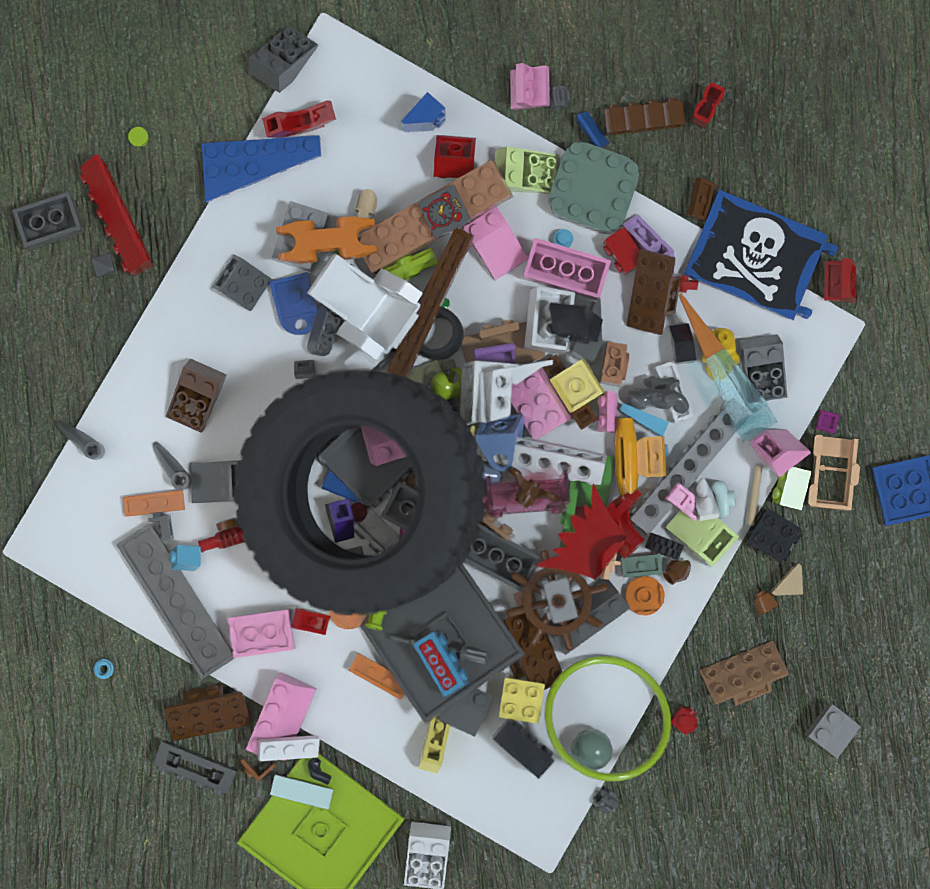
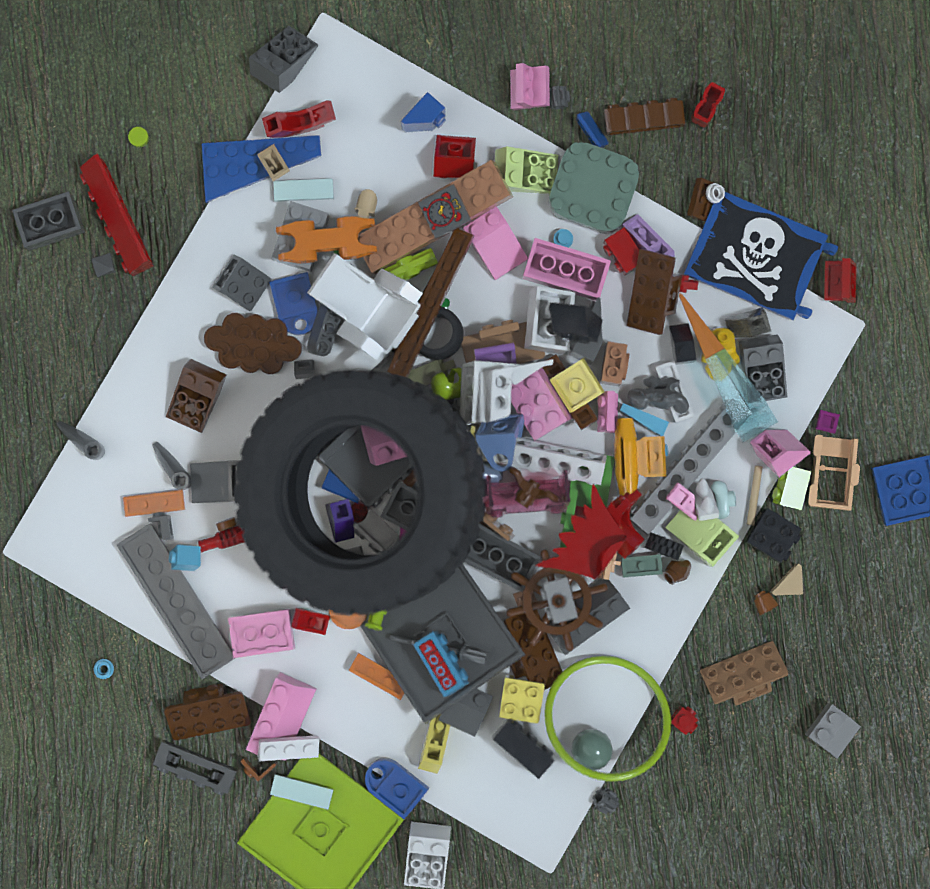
(253, 343): none -> reddish brown plate
(273, 162): none -> tan slope
(303, 190): none -> light aqua tile
(316, 773): black arm -> none
(396, 787): none -> blue tile
(644, 595): orange tile -> none
(715, 193): none -> white plate
(749, 323): none -> clear smoke slope

